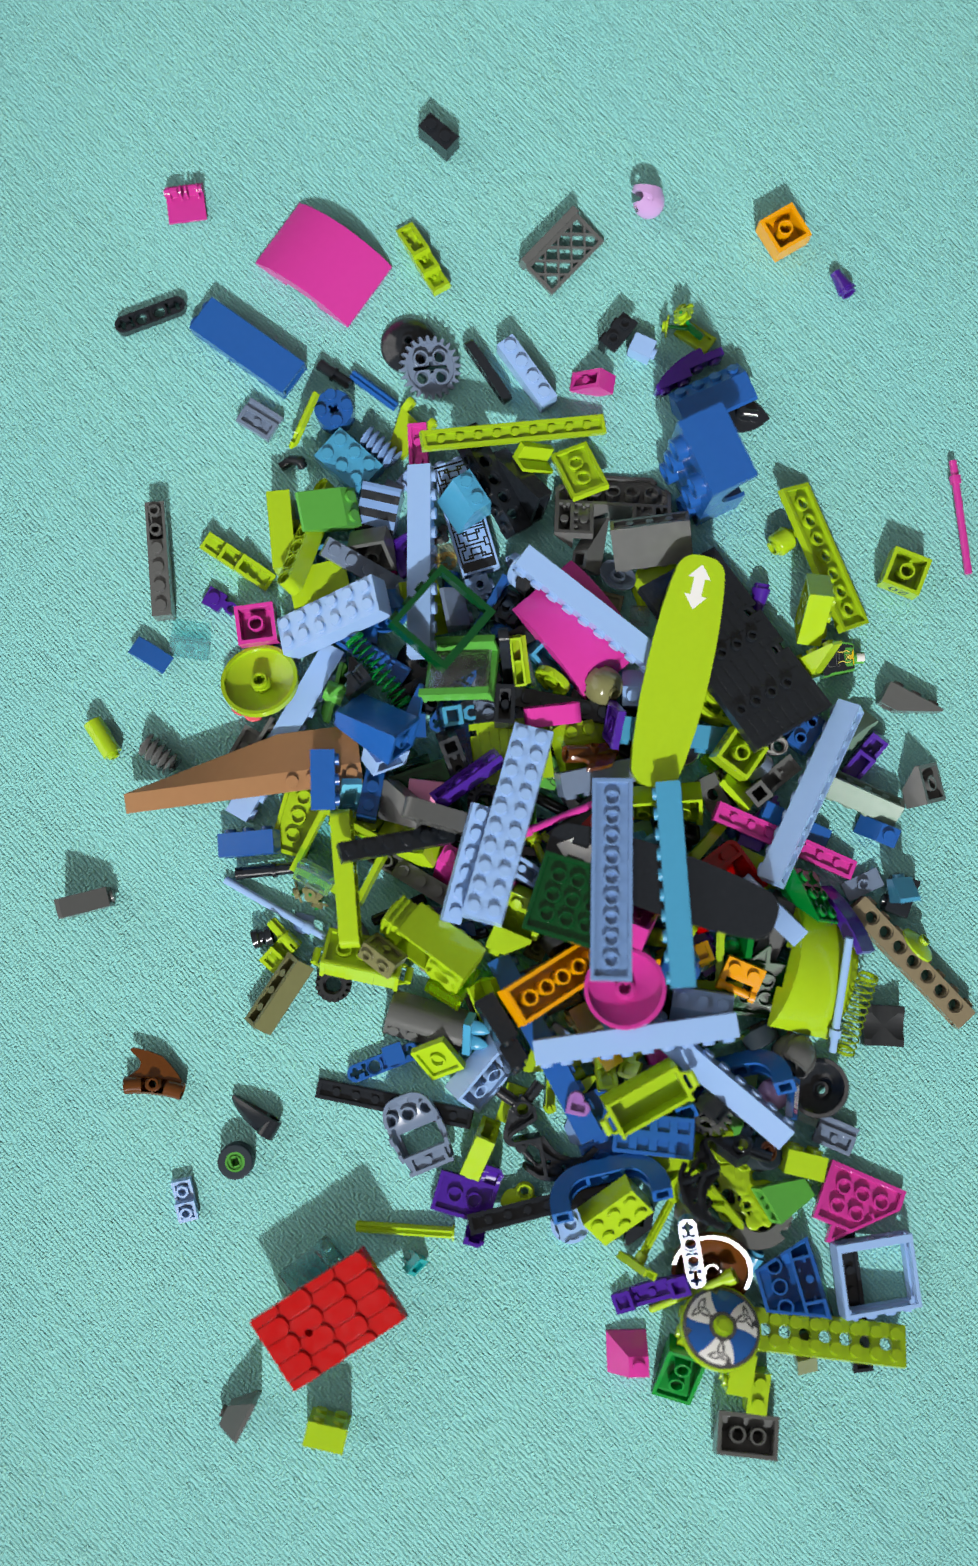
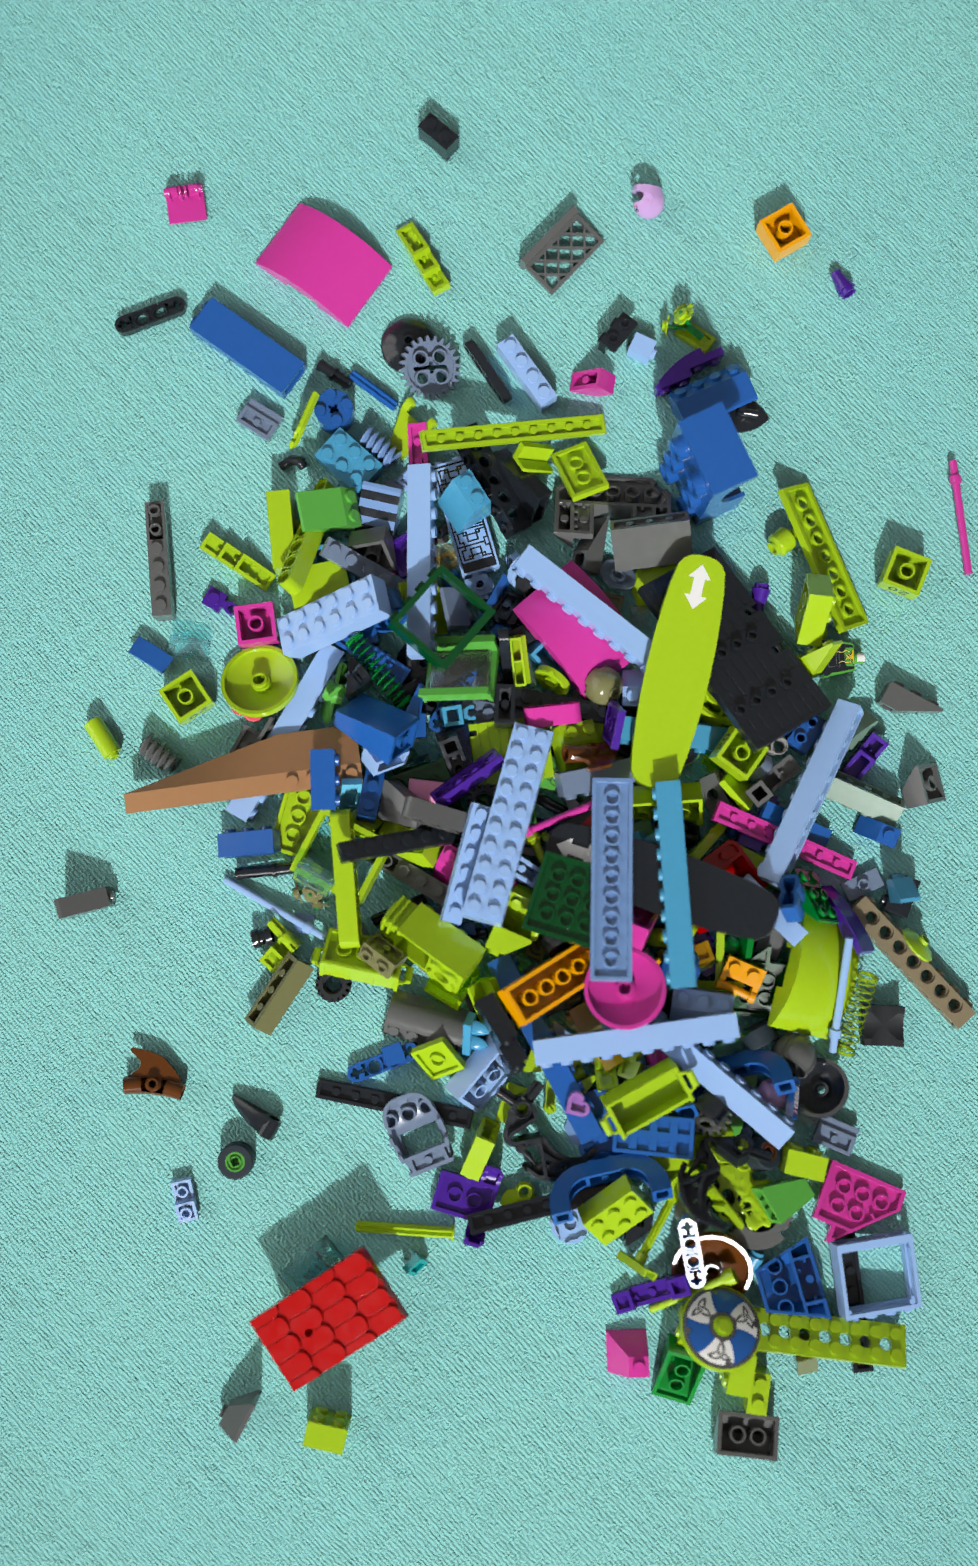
(187, 697): none -> lime brick
(791, 898): none -> blue brick

